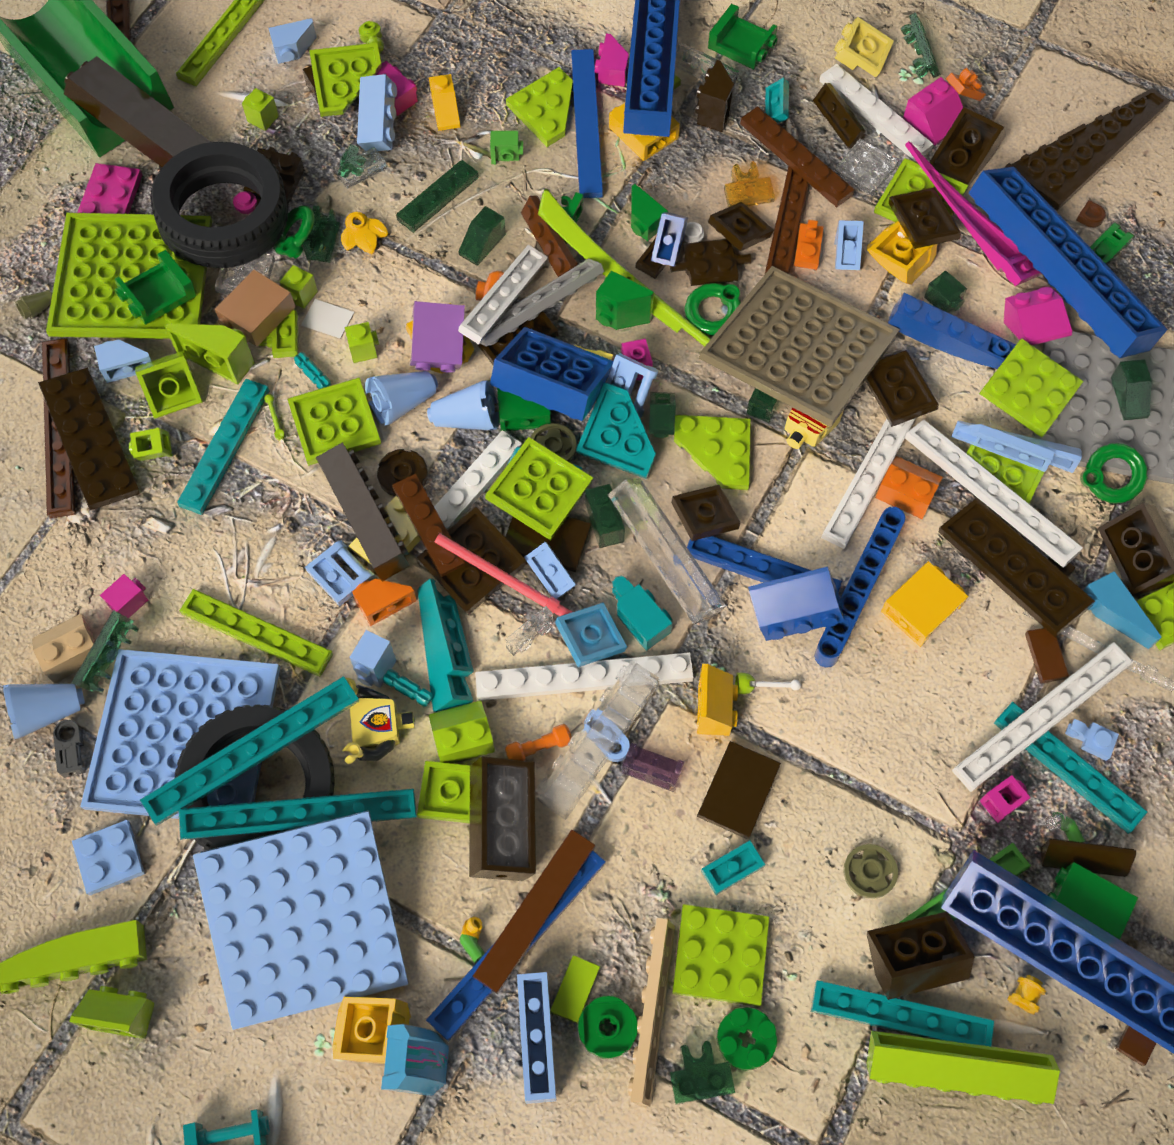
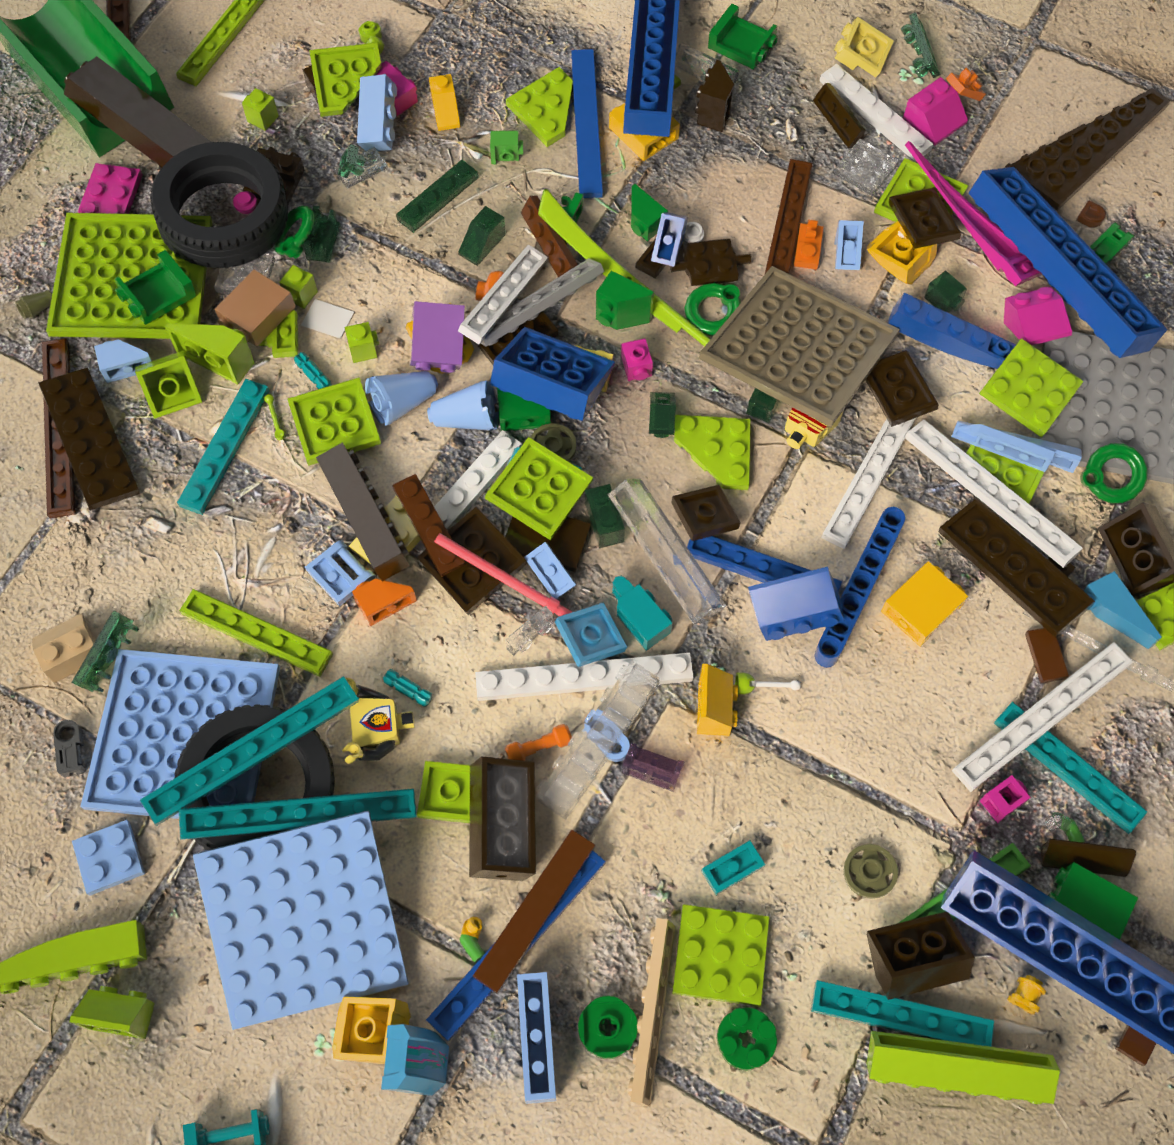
(40, 705): light blue cone -> none
(125, 596): dark pink brick -> none
(142, 439): lime brick -> none
(292, 39): light blue slope -> none
(362, 235): yellow plate -> none
(372, 659): light blue brick -> none
(398, 466): dark brown tile -> none
(444, 648): teal wedge -> none
(461, 733): lime slope -> none
(575, 989): lime tile -> none
(613, 64): dark pink slope -> none
(617, 434): teal plate -> none
(624, 374): light blue plate -> none
(701, 1077): clear green plate -> none
(739, 790): dark brown tile -> none
(740, 226): dark brown plate -> none
(748, 187): clear yellow plate -> none
(777, 100): teal plate -> none
(797, 156): reddish brown plate -> none
(908, 487): orange slope -> none
(967, 146): dark brown slope -> none
(1095, 738): light blue plate -> none
(1133, 389): clear green slope -> none

